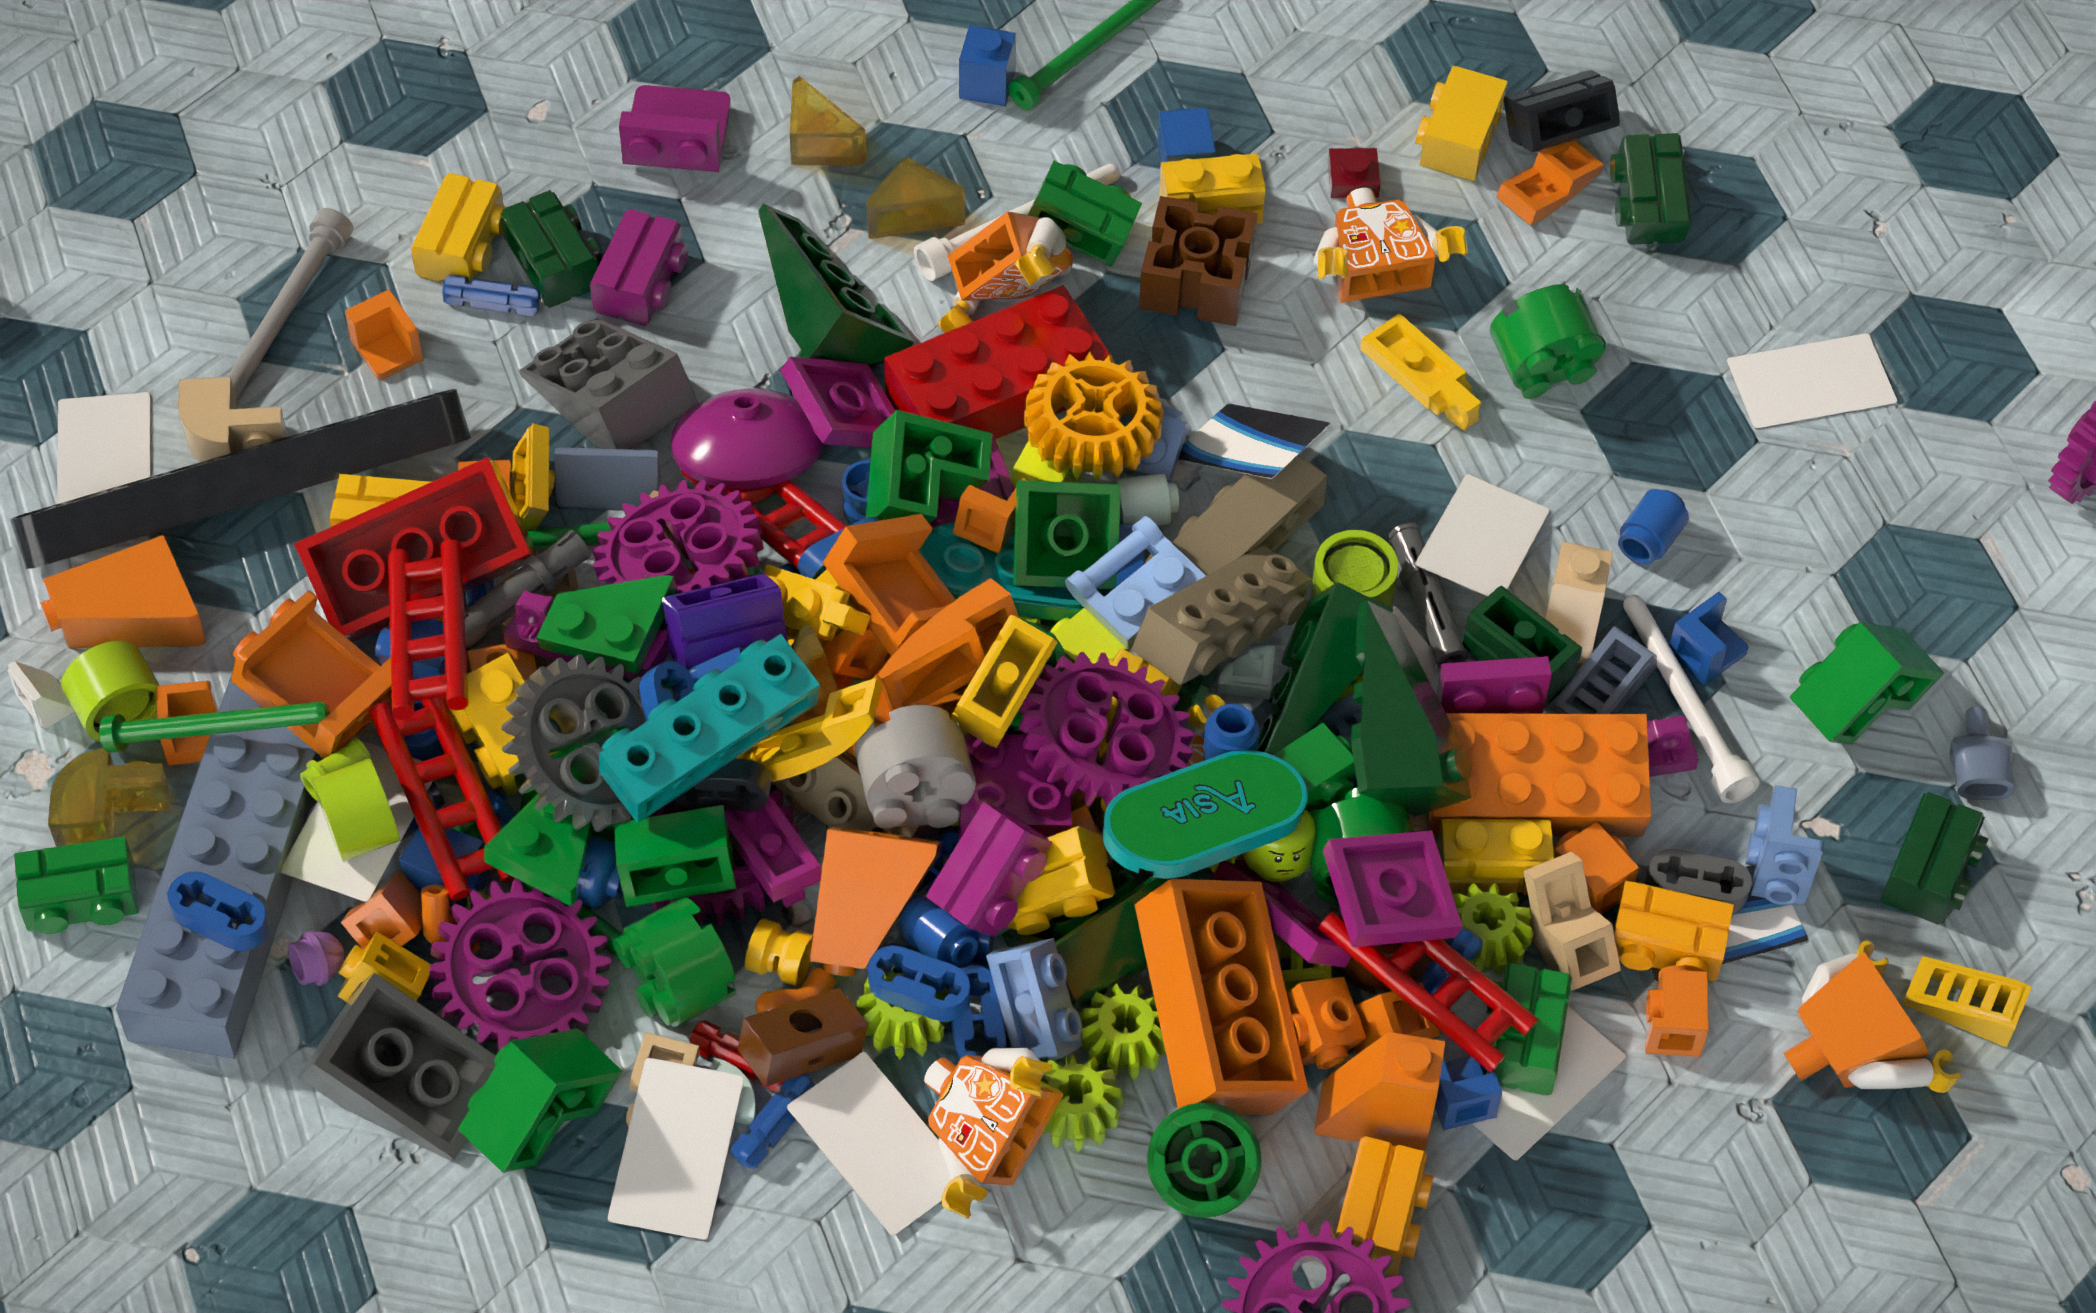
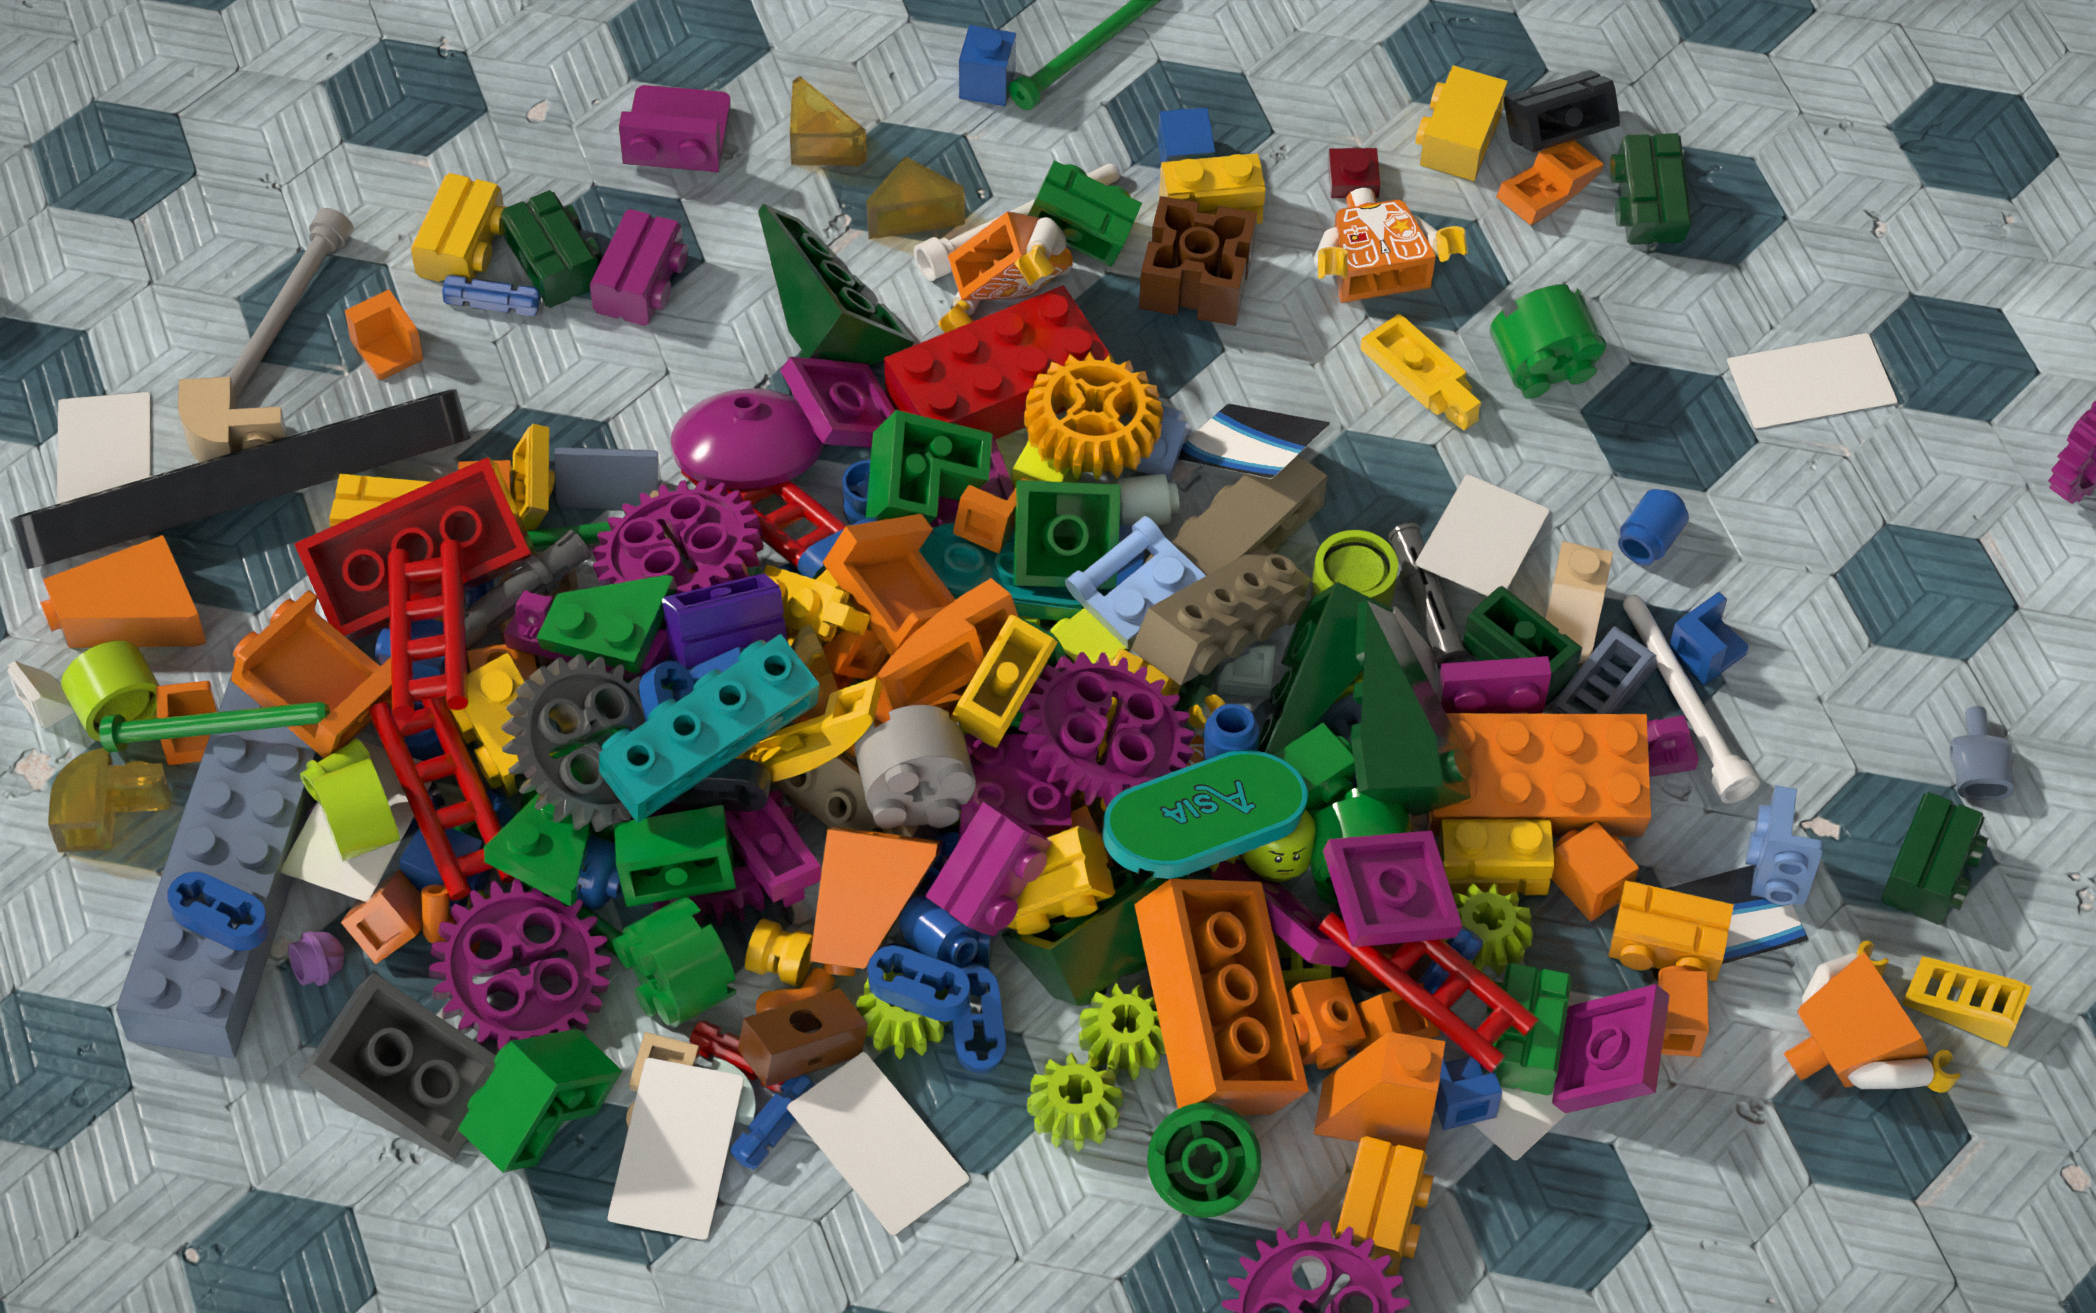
(76, 885): green brick -> none
(389, 962): yellow bracket -> none
(611, 384): dark grey slope -> none
(988, 1119): torso -> none
(1036, 999): medium blue bracket -> none
(1564, 924): tan brick -> none
(1611, 1049): none -> magenta plate
(1701, 876): dark grey beam -> none
(1863, 677): green brick -> none

